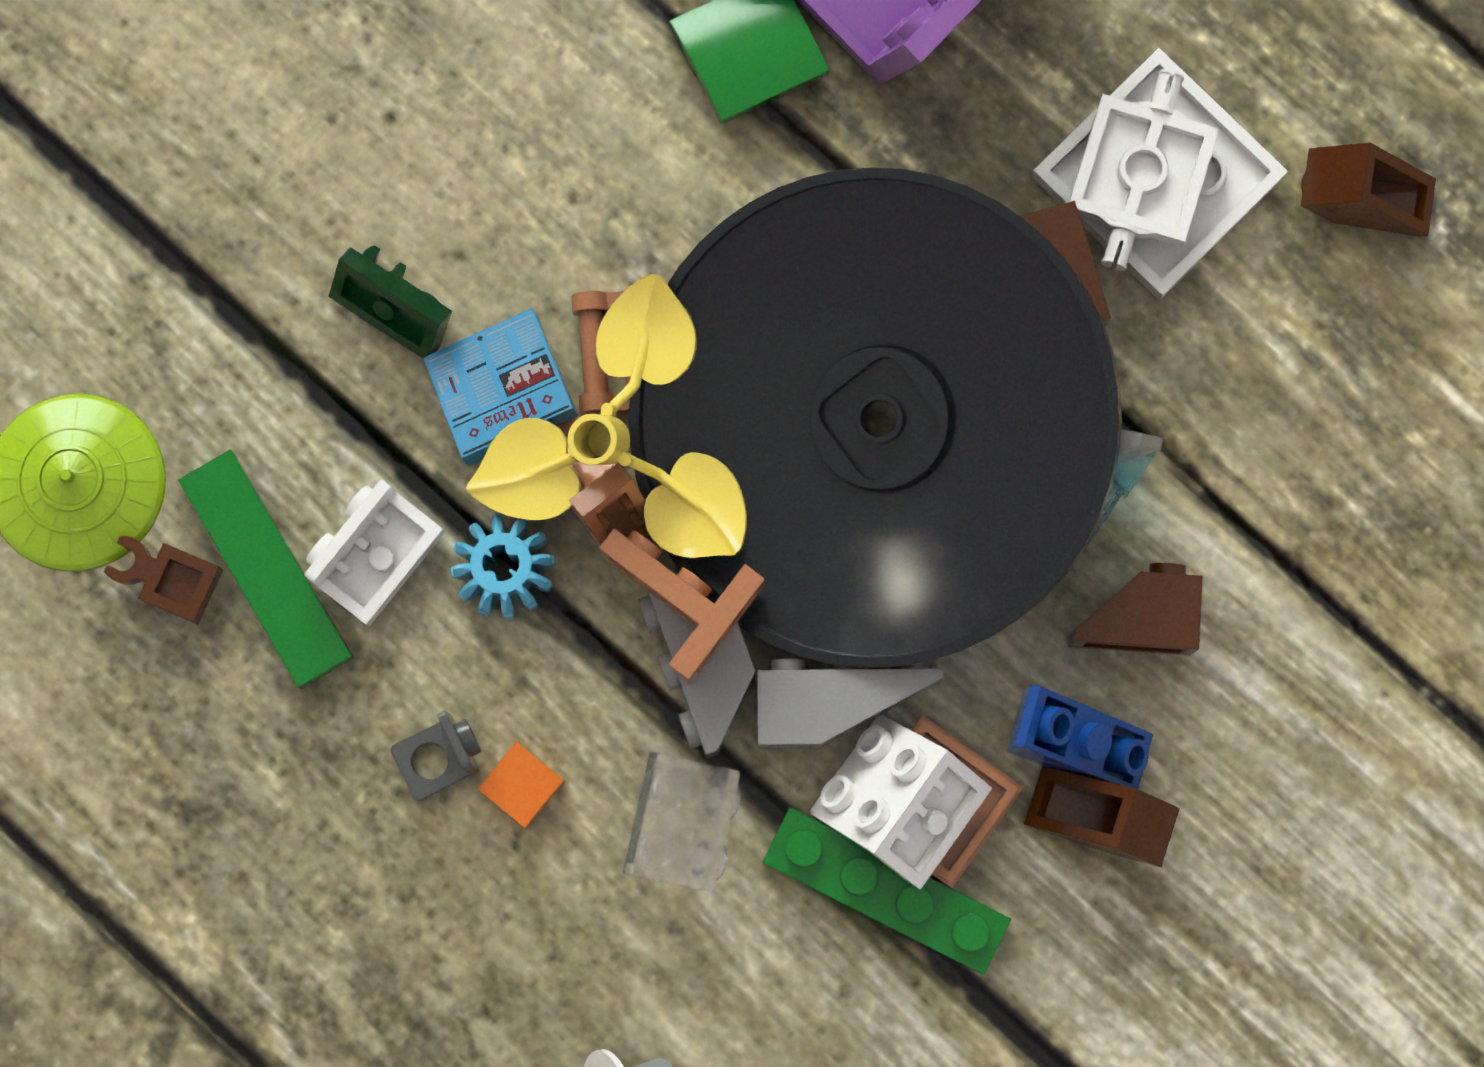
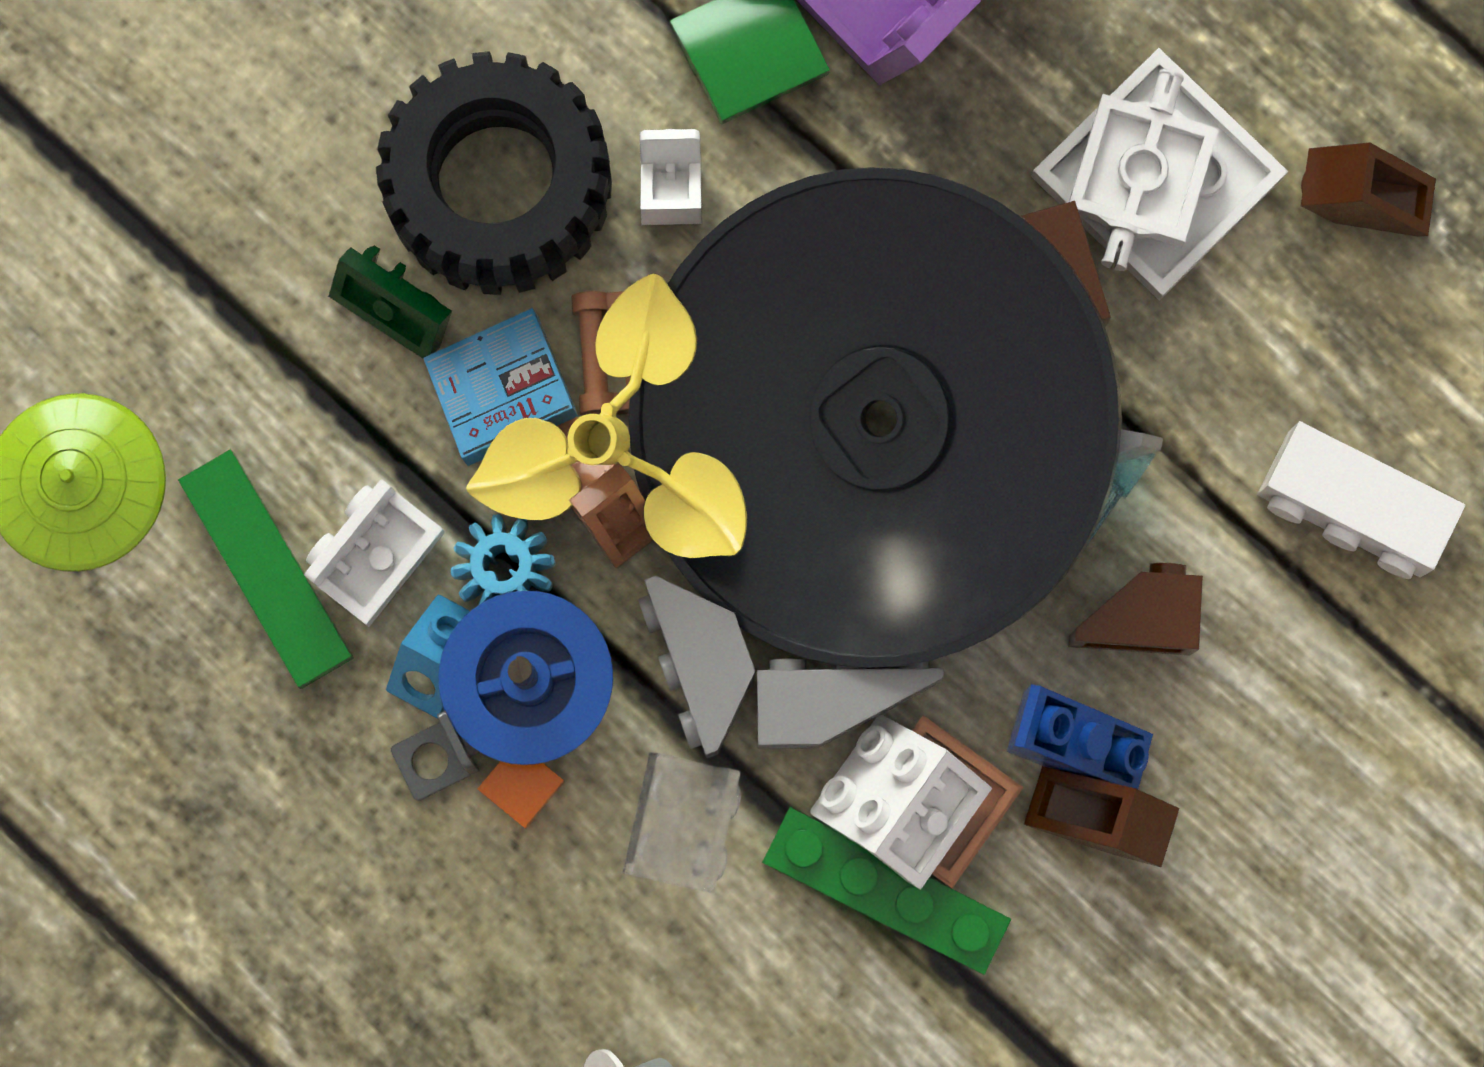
(172, 580): reddish brown plate -> none
(422, 653): none -> dark azure bracket
(478, 99): none -> black tyre
(525, 677): none -> blue piece
(670, 177): none -> white bracket
(686, 596): nougat bracket -> none
(1360, 502): none -> white brick

